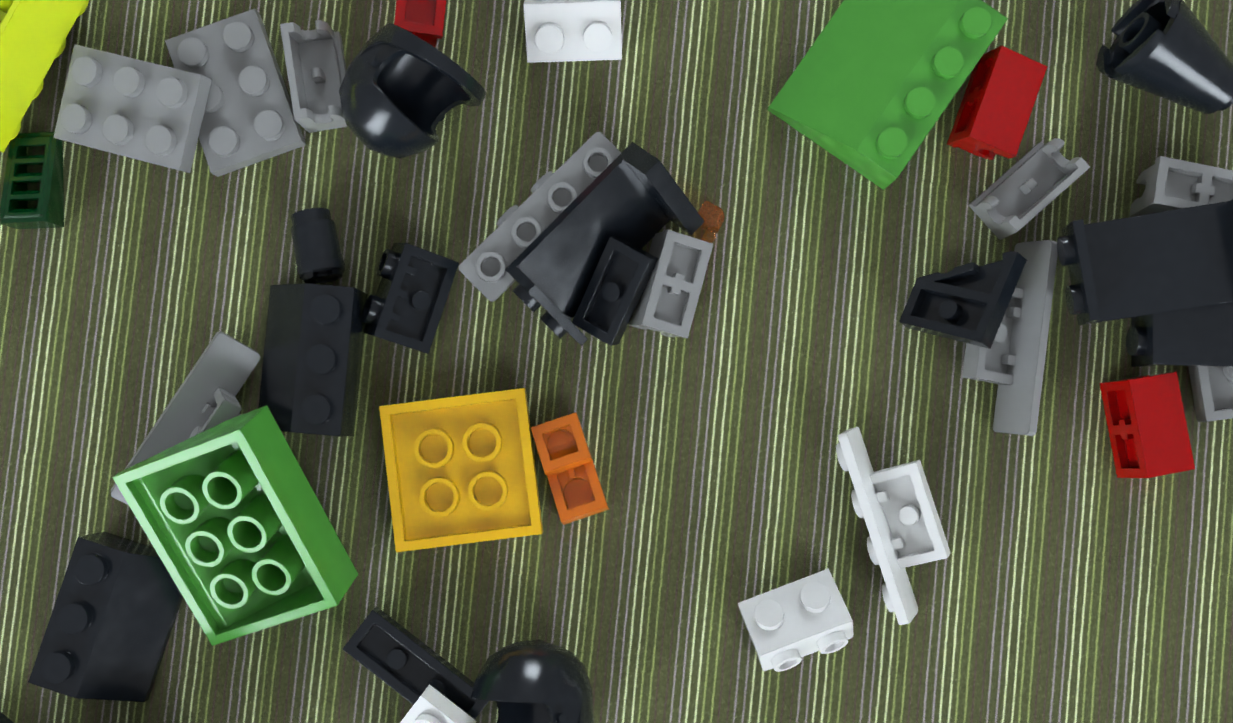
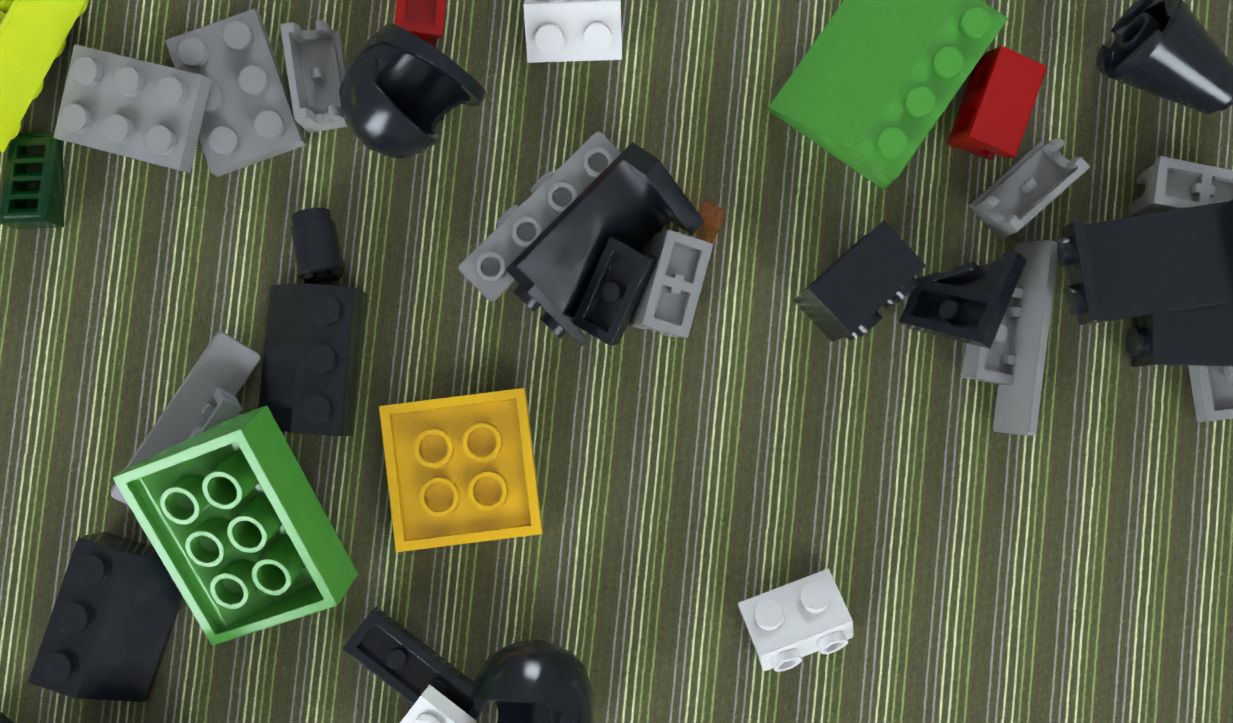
(409, 296): black bracket -> none
(569, 468): orange slope -> none
(861, 281): none -> black brick
(898, 518): white bracket -> none
(1147, 426): red hinge -> none

